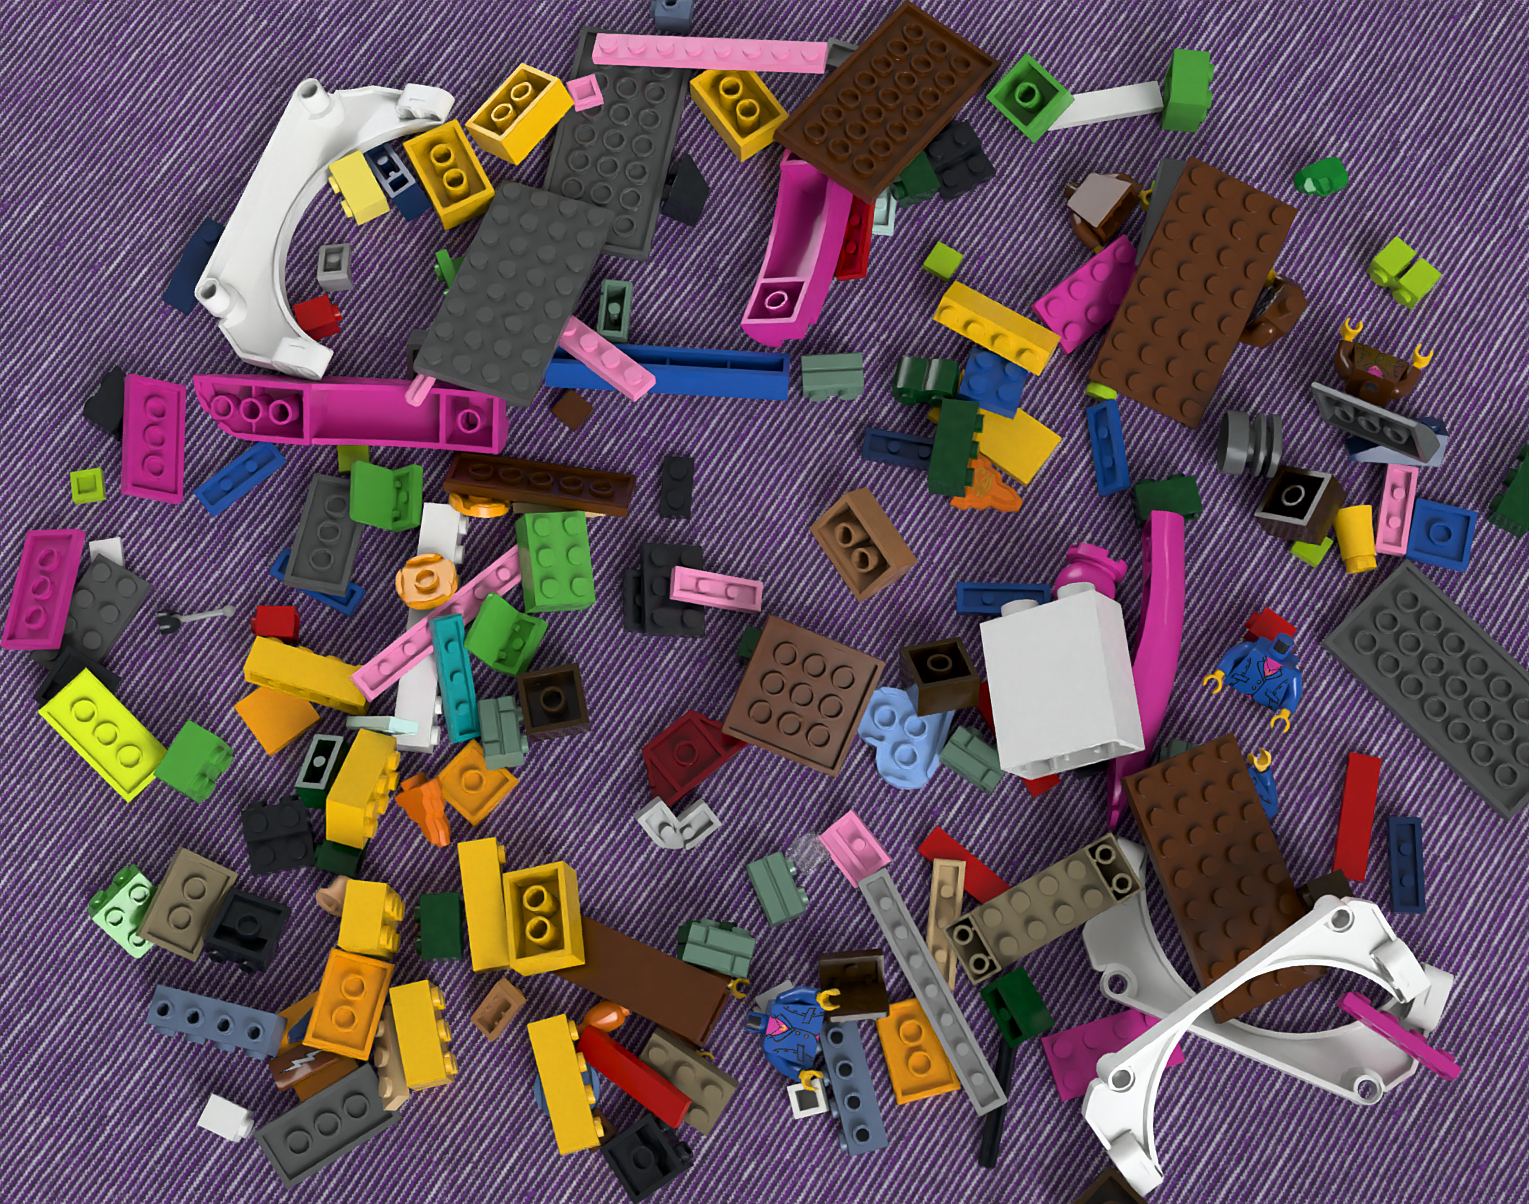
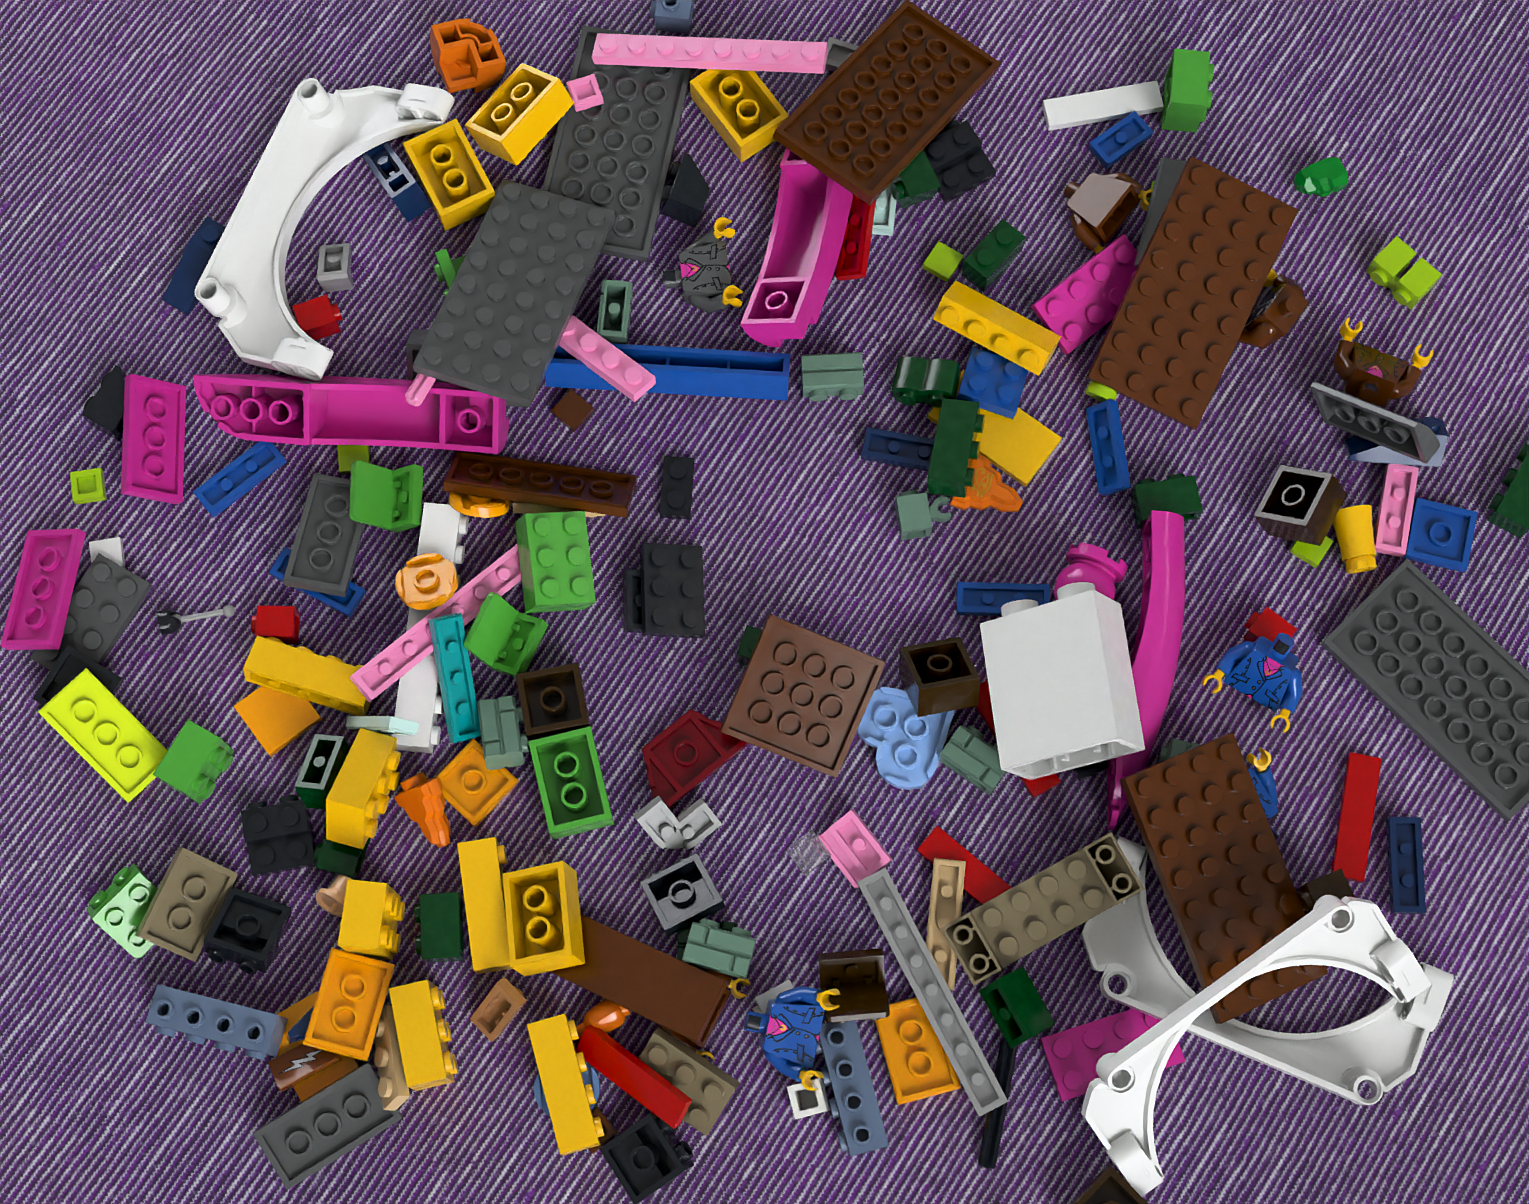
(226, 1118): white brick -> none
(358, 187): light yellow brick -> none
(466, 55): none -> orange brick
(571, 783): none -> bright green brick
(682, 894): none -> plate
(706, 271): none -> dark grey torso
(716, 590): bright pink plate -> none
(777, 889): sand green brick -> none
(863, 544): medium nougat slope -> none
(916, 516): none -> sand green brick
(993, 255): none -> dark green brick
(1030, 98): bright green brick -> none
(1120, 139): none -> blue plate
(1255, 444): dark grey wheel -> none
(1410, 1042): dark pink plate -> none

